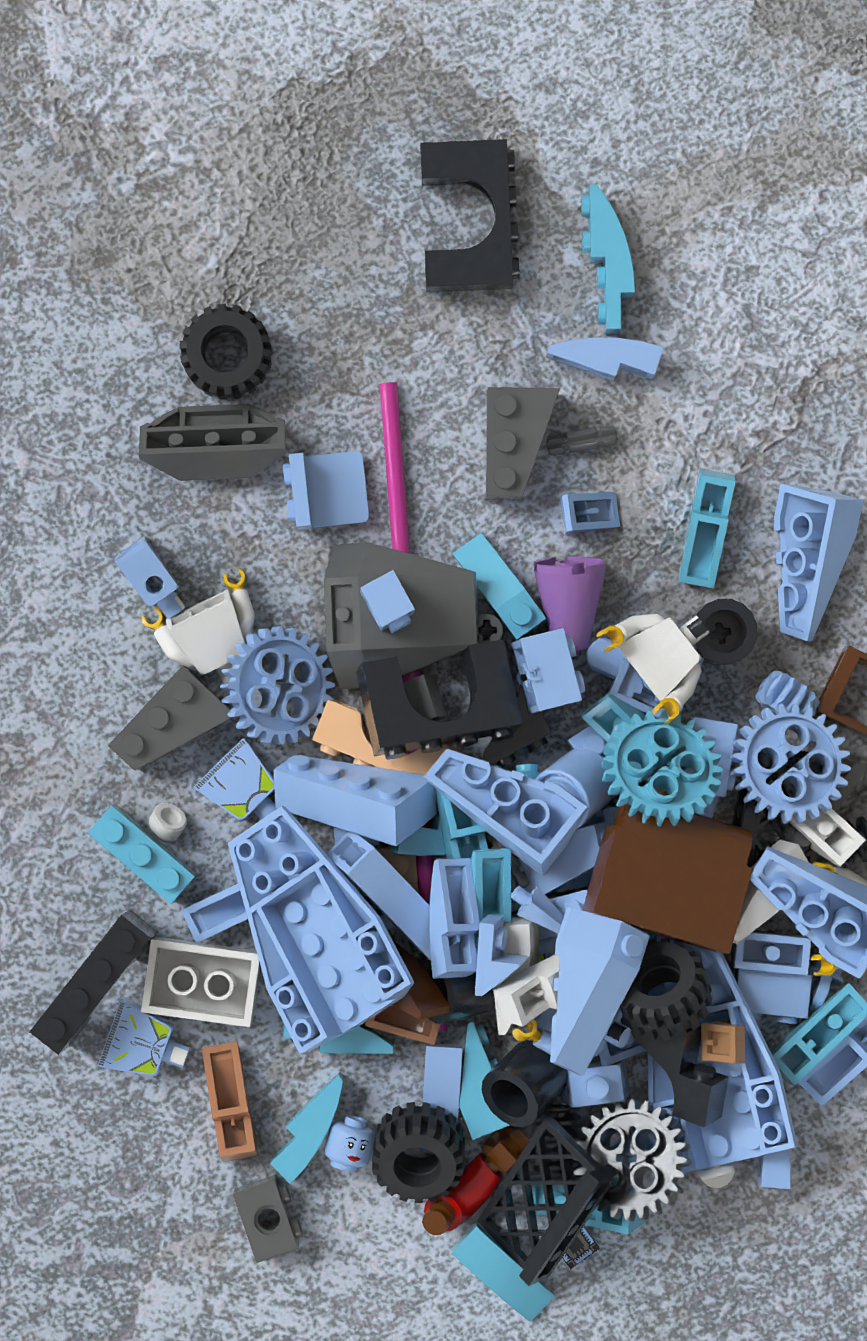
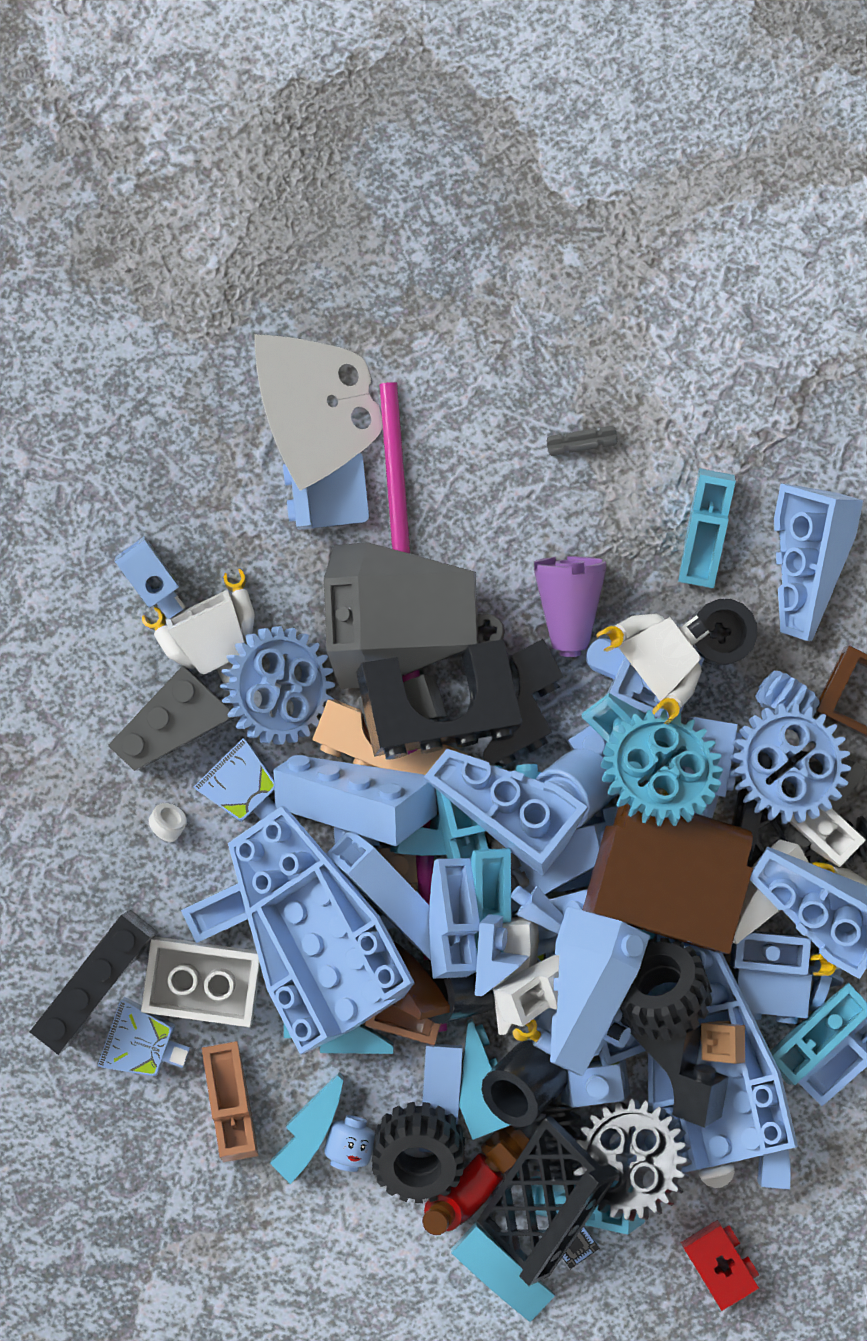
(142, 853): medium azure brick -> none
(213, 442): dark grey wedge -> none
(220, 321): black tyre -> none
(264, 1239): dark grey brick -> none
(294, 389): none -> white piece
(388, 602): light blue brick -> none
(486, 168): black arch -> none
(500, 587): medium azure slope -> none
(513, 437): dark grey wedge -> none
(548, 670): light blue brick -> none
(589, 512): light blue slope -> none
(606, 355): light blue slope -> none
(607, 245): medium azure slope -> none
(728, 1285): none -> red brick

